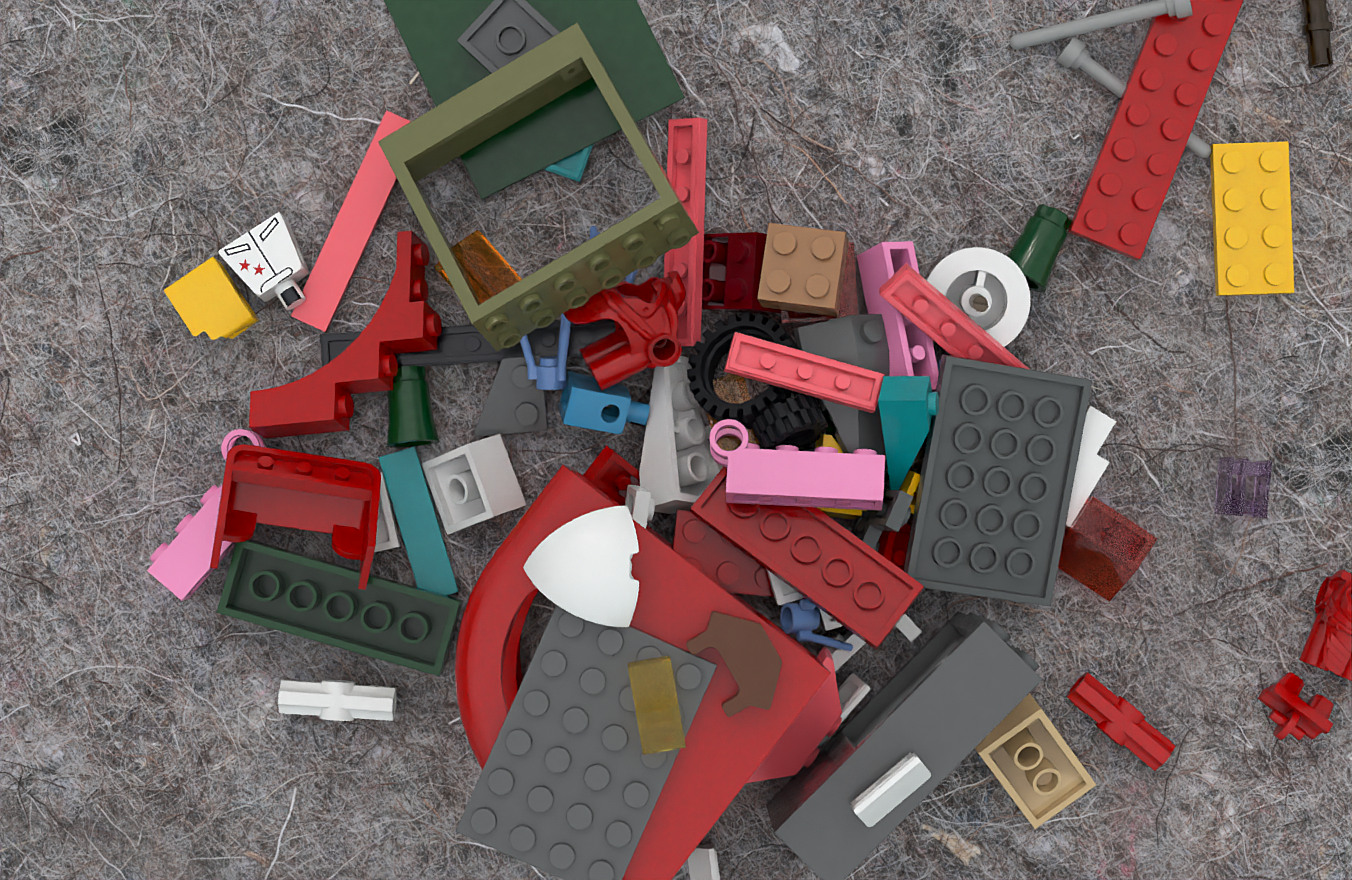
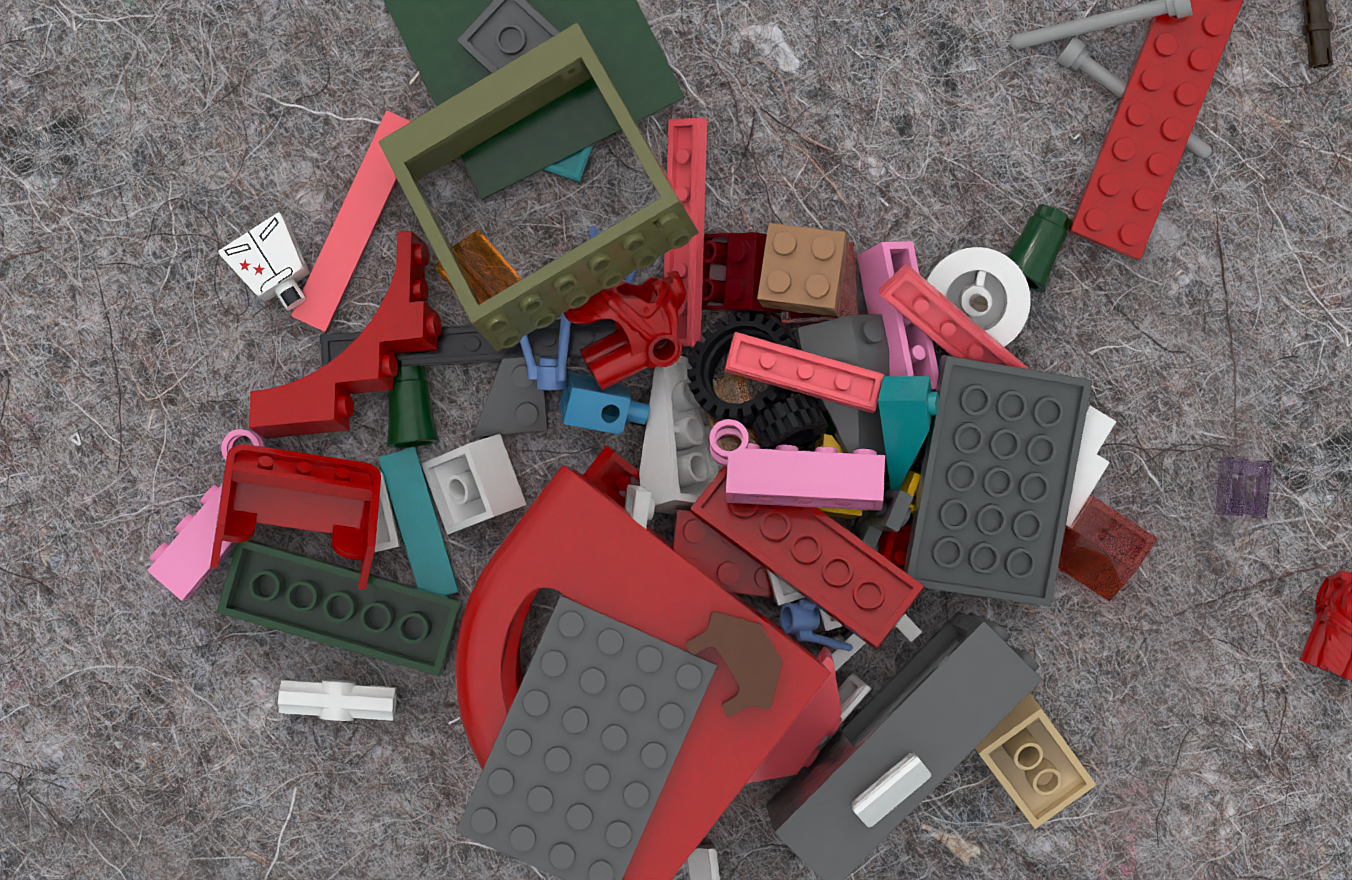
(211, 302): yellow piece -> none
(589, 567): white brick -> none
(656, 705): clear yellow slope -> none
(1120, 721): red piece -> none
(1252, 218): yellow plate -> none
(1292, 712): red hips -> none

